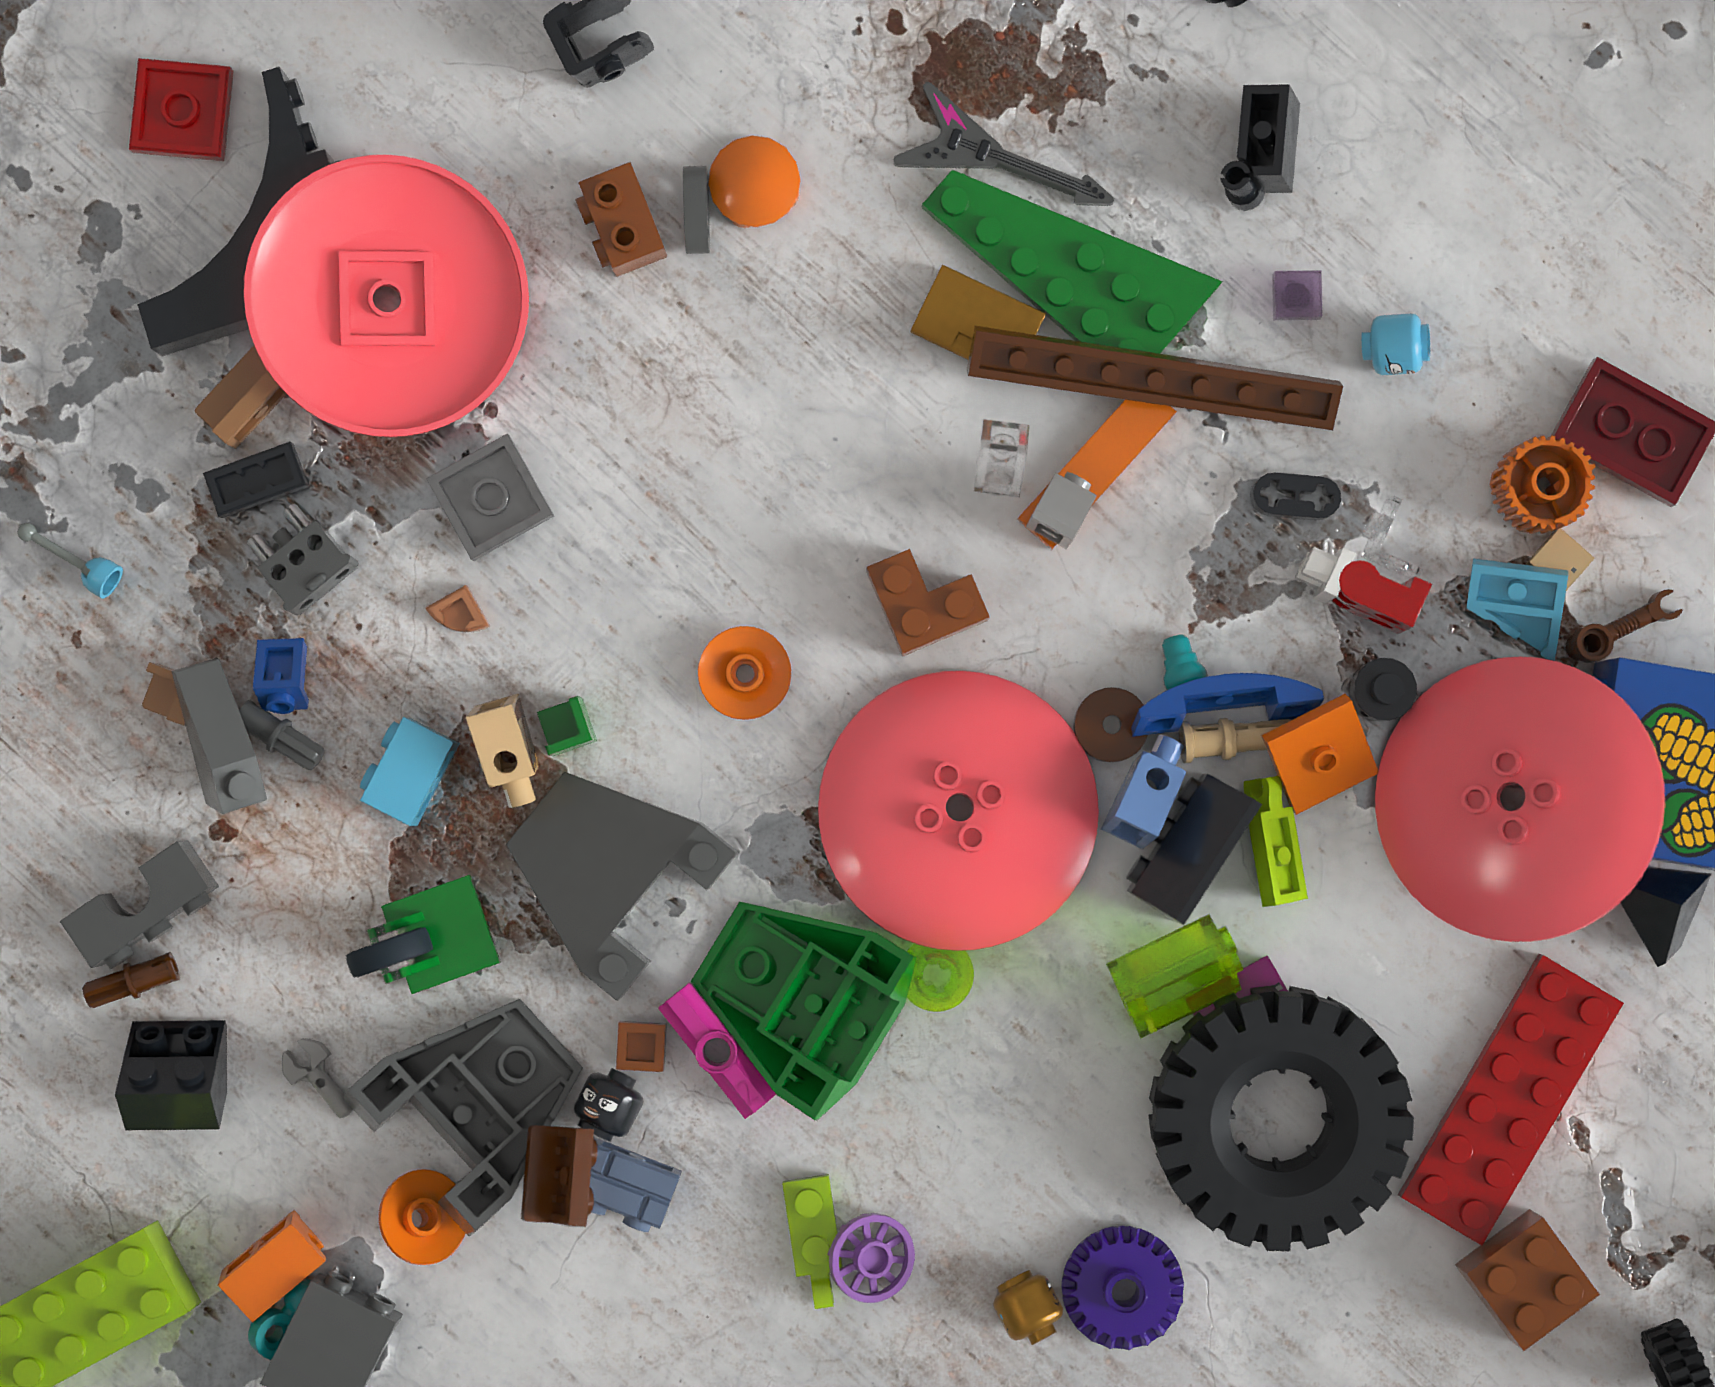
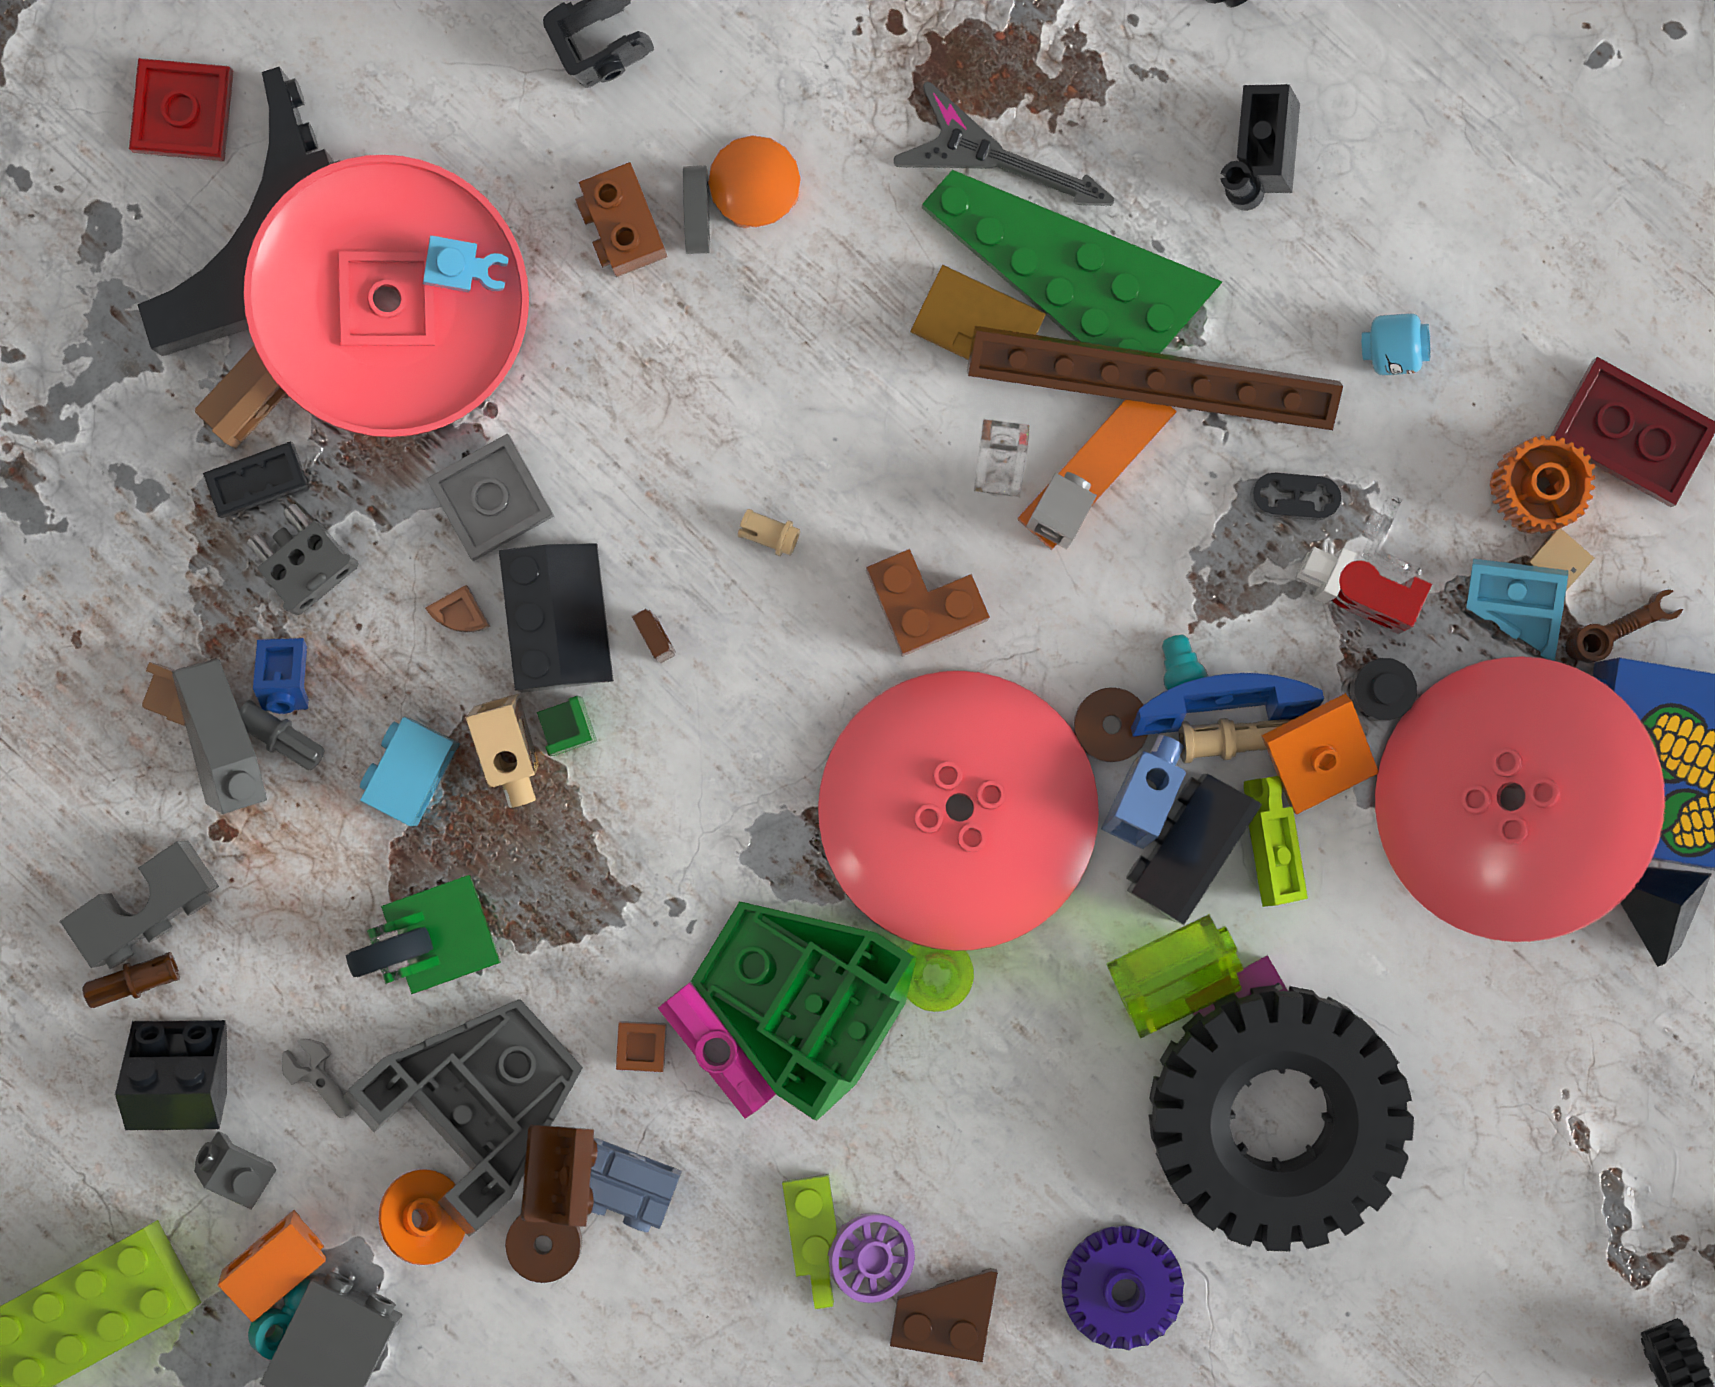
(97, 575): hinge -> none
(232, 1171): none -> dark grey bracket
(454, 265): none -> medium azure plate
(537, 1264): none -> reddish brown piece
(555, 616): none -> black slope
(594, 859): dark grey wedge -> none
(608, 1104): black head -> none
(654, 635): none -> reddish brown tile
(719, 672): orange dish -> none
(769, 532): none -> tan pin
(947, 1318): none -> reddish brown wing
(1028, 1307): pearl gold head -> none
(1297, 295): clear purple plate -> none
(1510, 1099): red plate -> none
(1527, 1279): dark orange brick -> none

